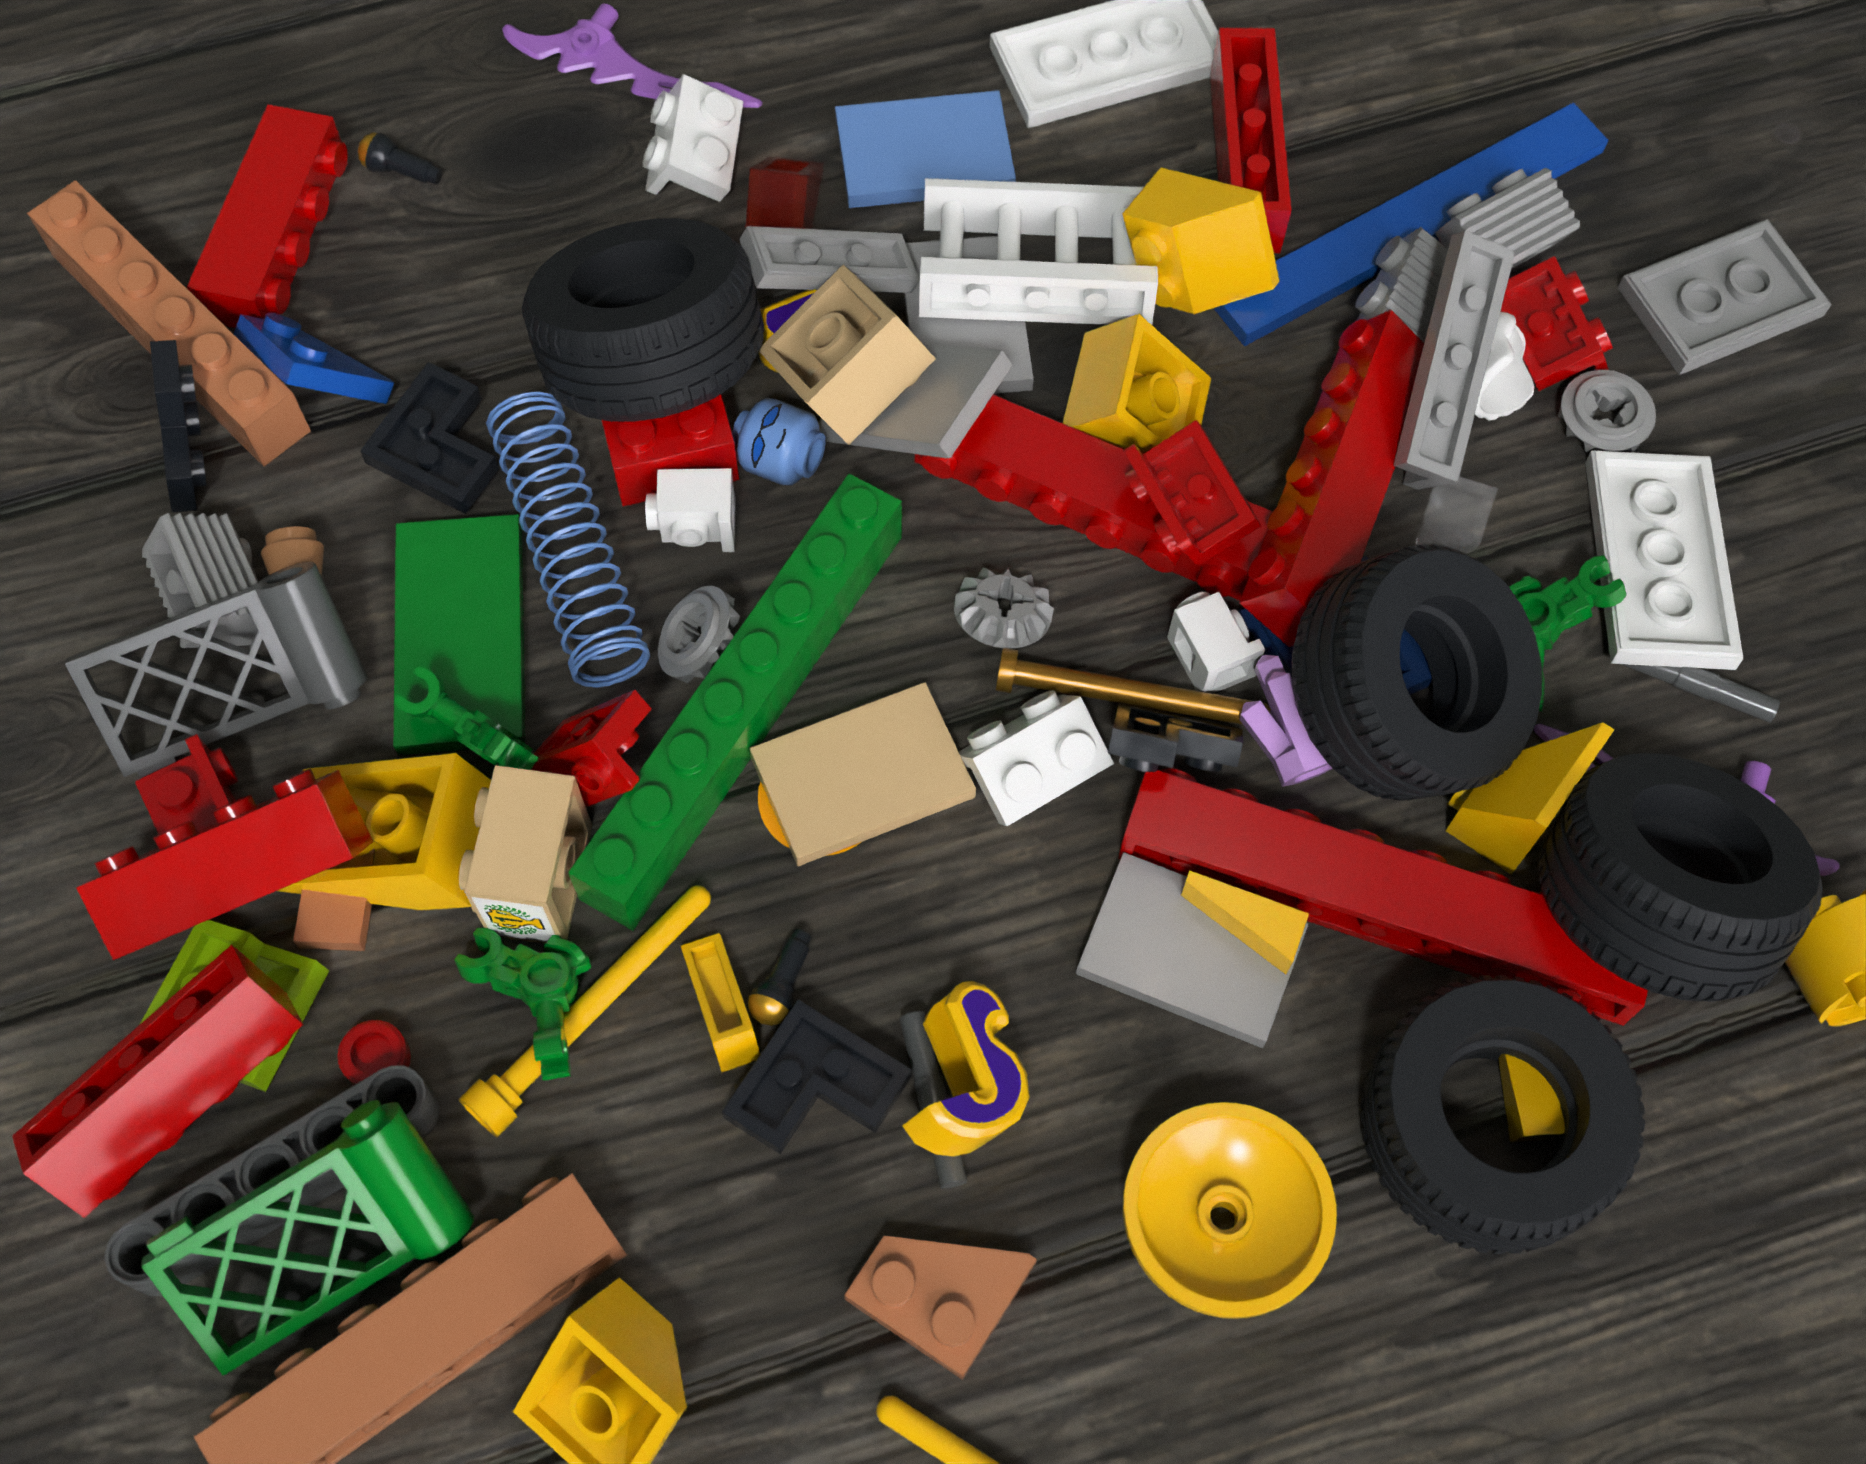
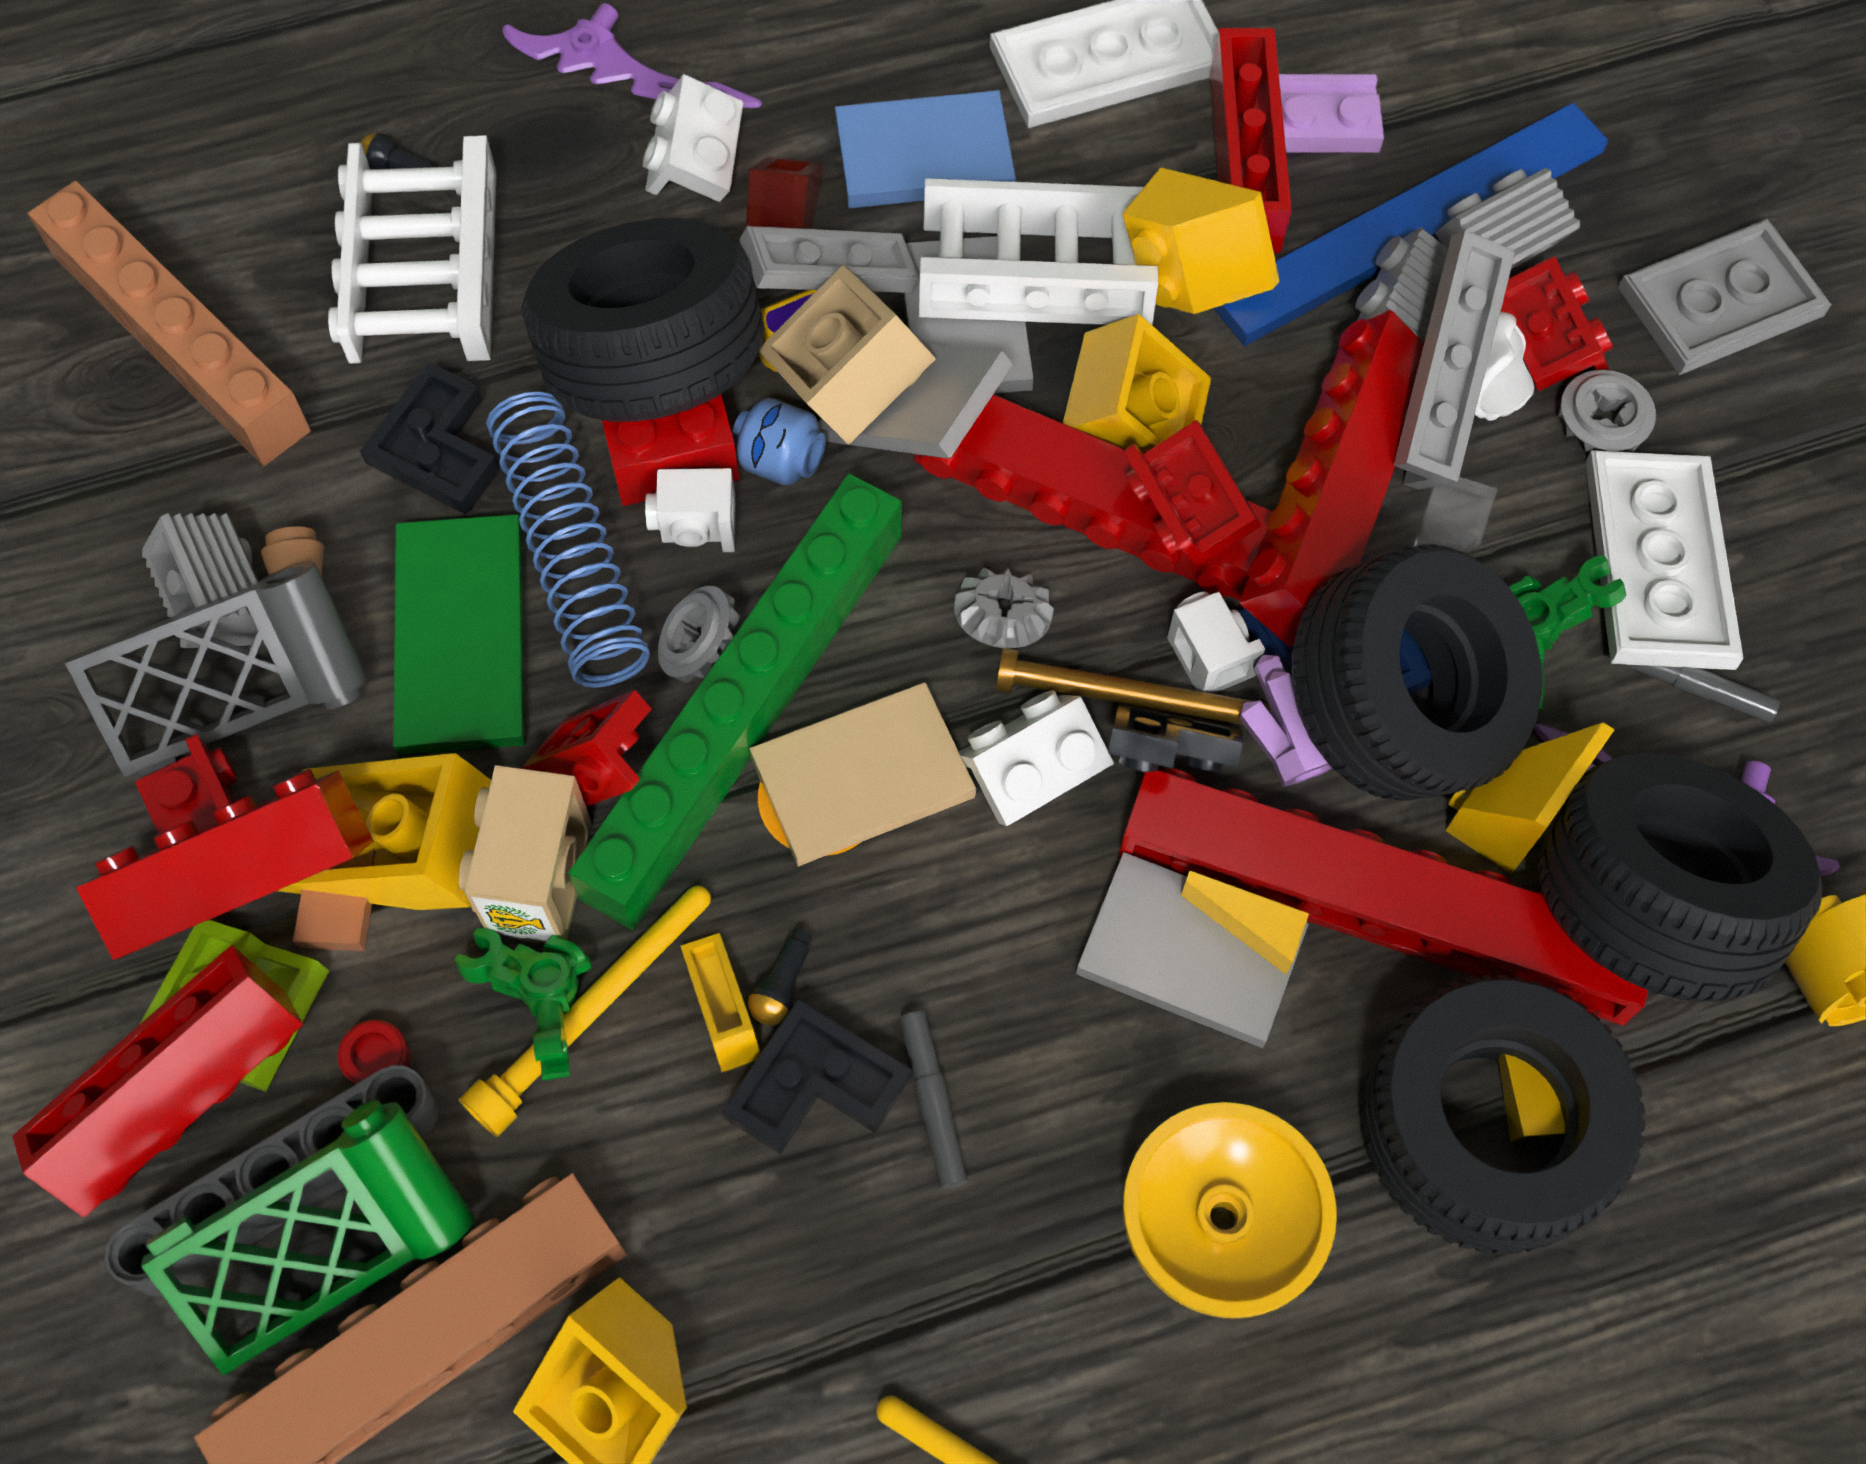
(178, 421): black plate -> none
(269, 215): red brick -> none
(308, 361): blue wing -> none
(468, 271): none -> white fence
(471, 727): green piece -> none
(939, 1295): nougat wing -> none
(980, 1070): yellow animal -> none
(1331, 113): none -> lavender plate

